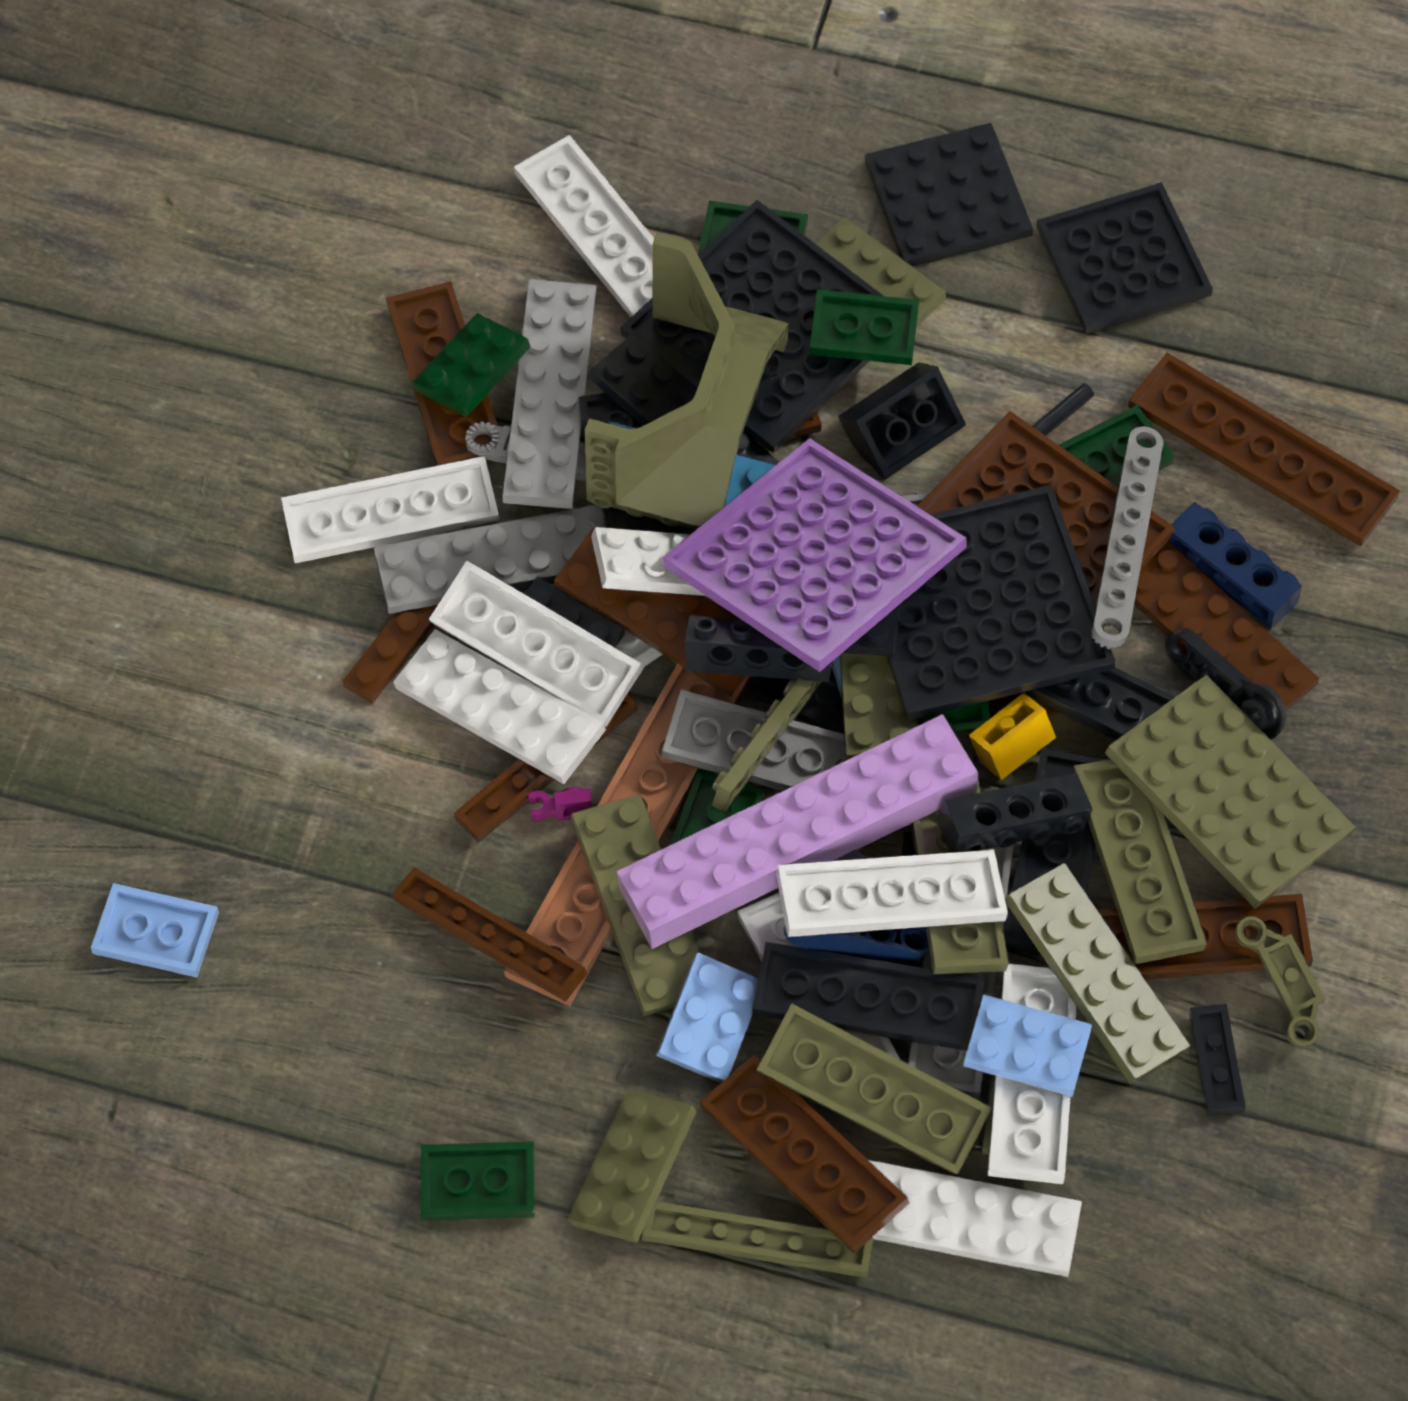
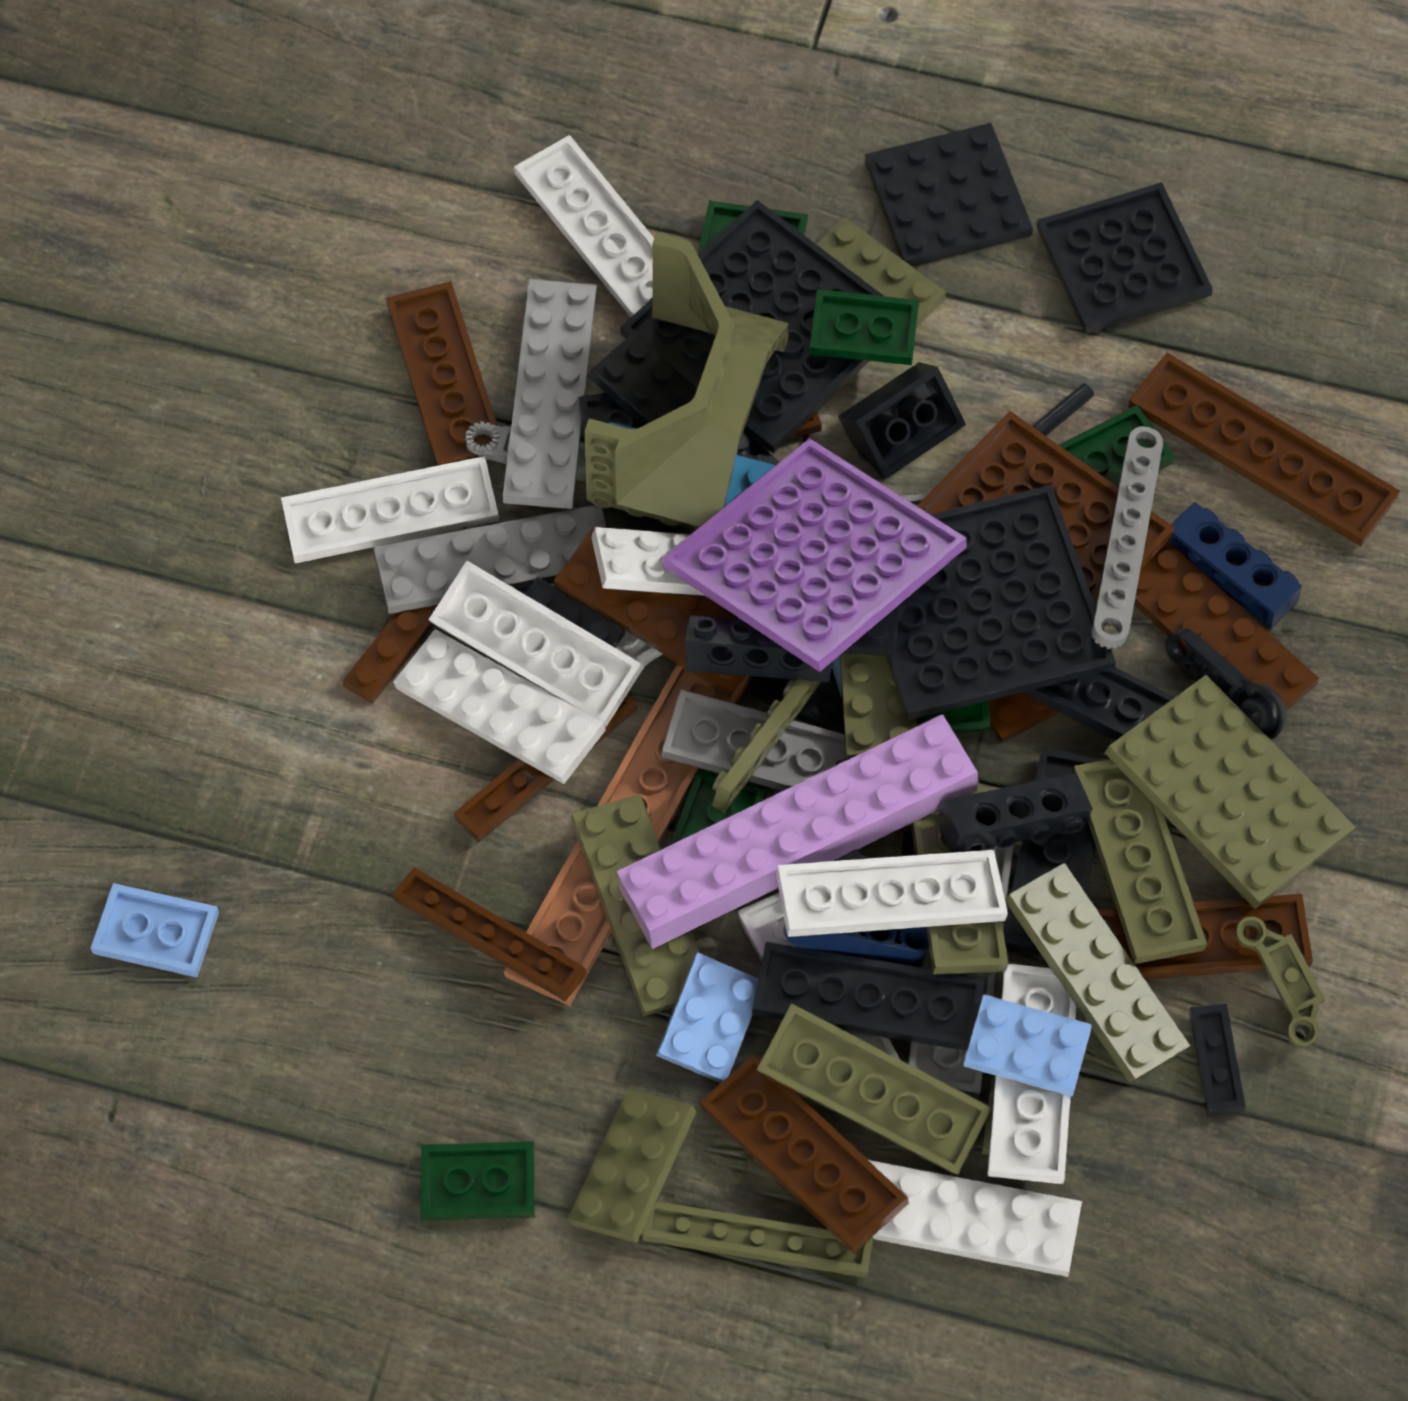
(471, 364): dark green plate -> none
(562, 805): magenta plate -> none
(1012, 736): yellow brick -> none

